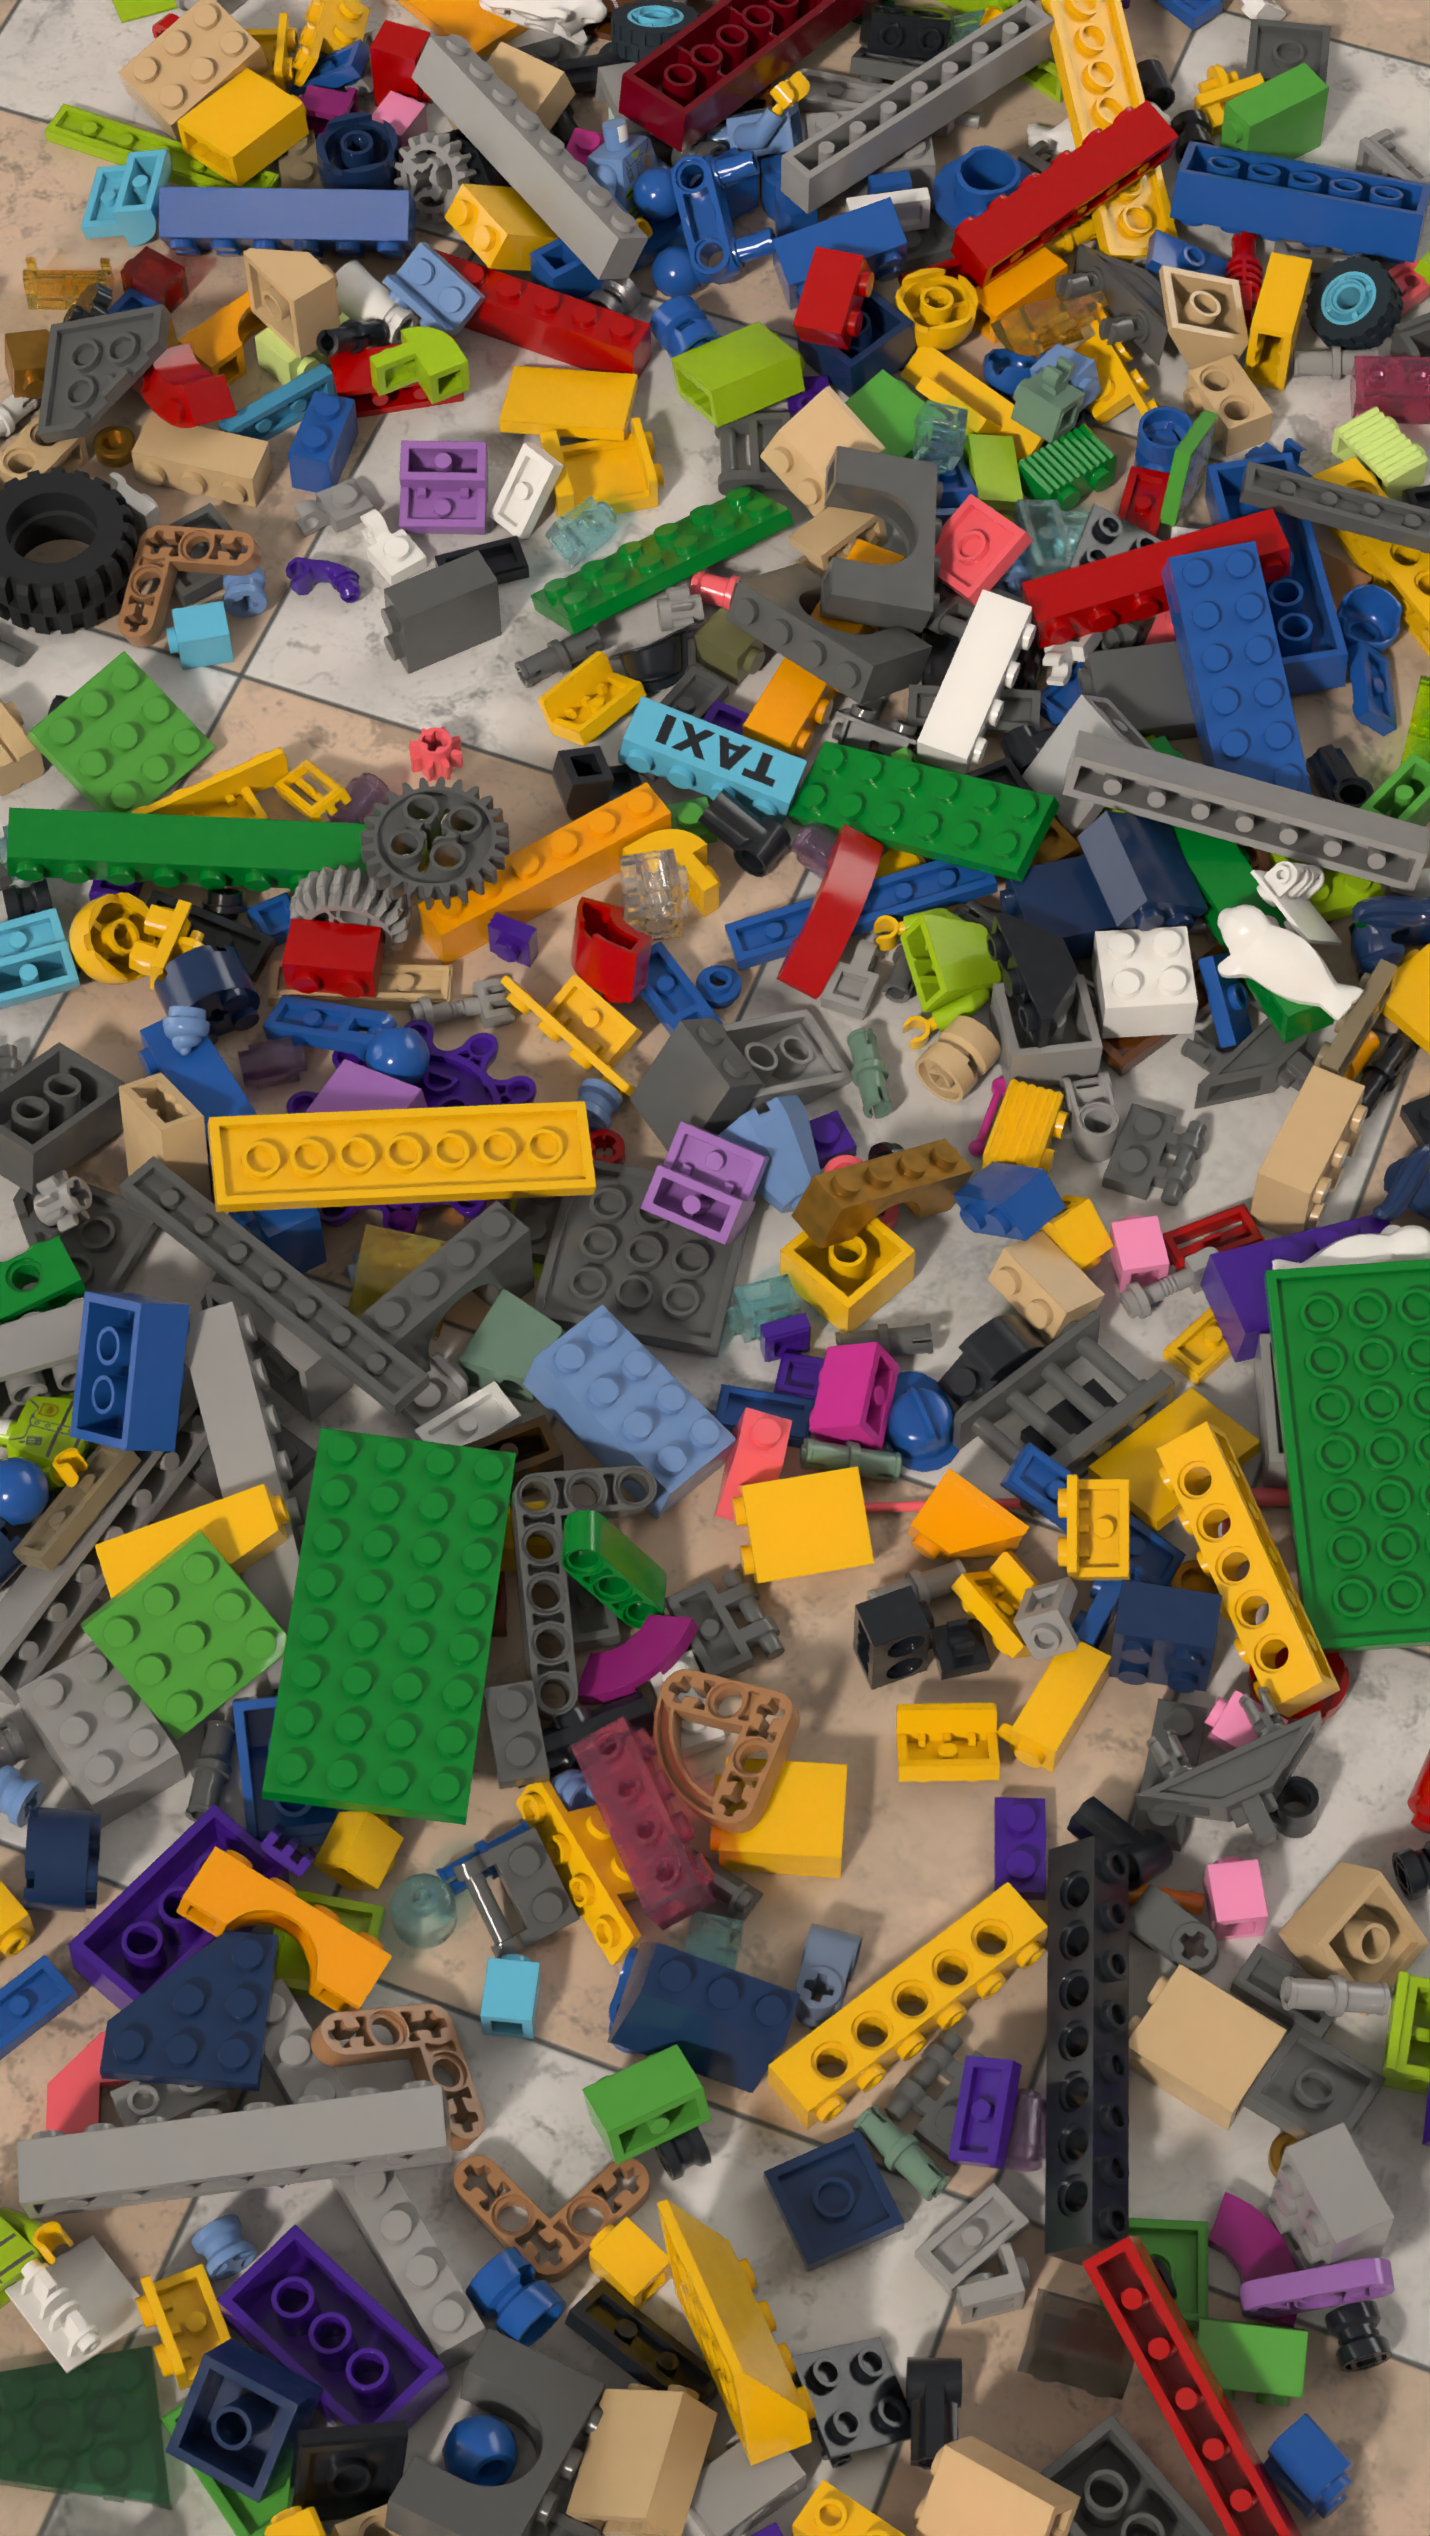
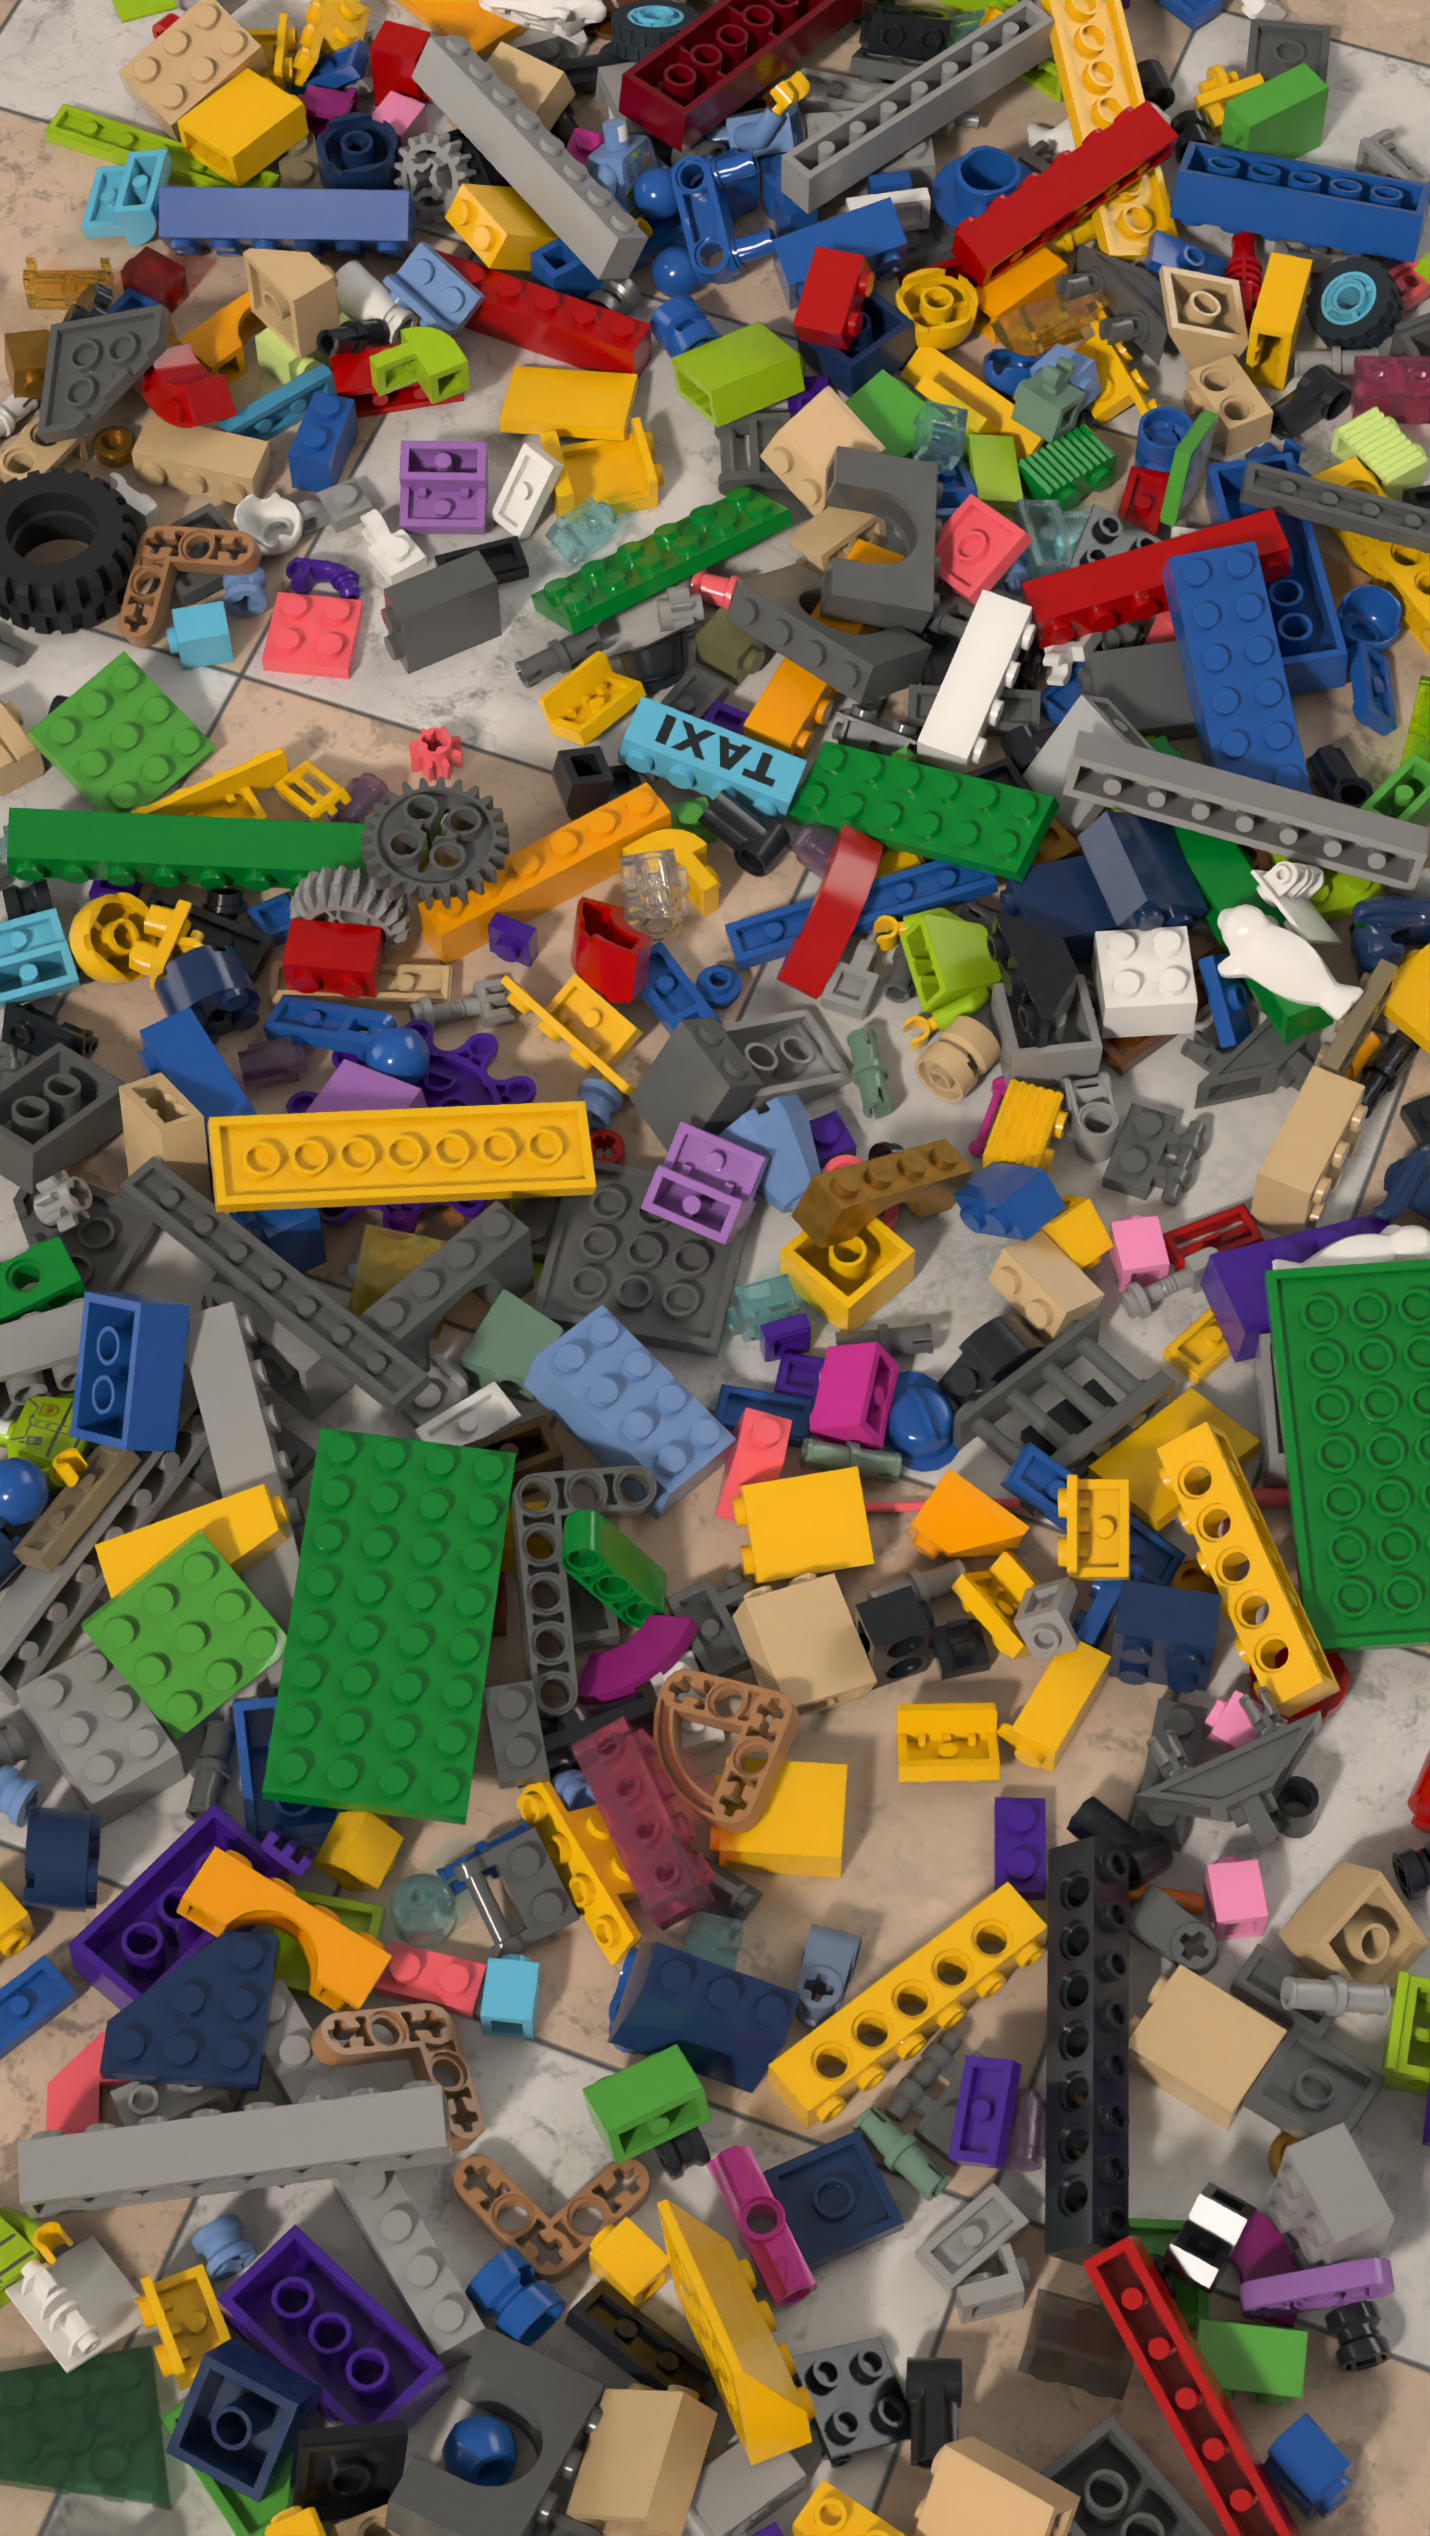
(38, 1031): none -> black hinge
(185, 1027): medium blue plate -> none
(270, 522): none -> white hair
(313, 635): none -> coral plate
(433, 1978): none -> coral plate
(773, 2253): none -> dark pink piece
(805, 1643): none -> tan brick
(1208, 2238): none -> black brick
(1315, 397): none -> black piece

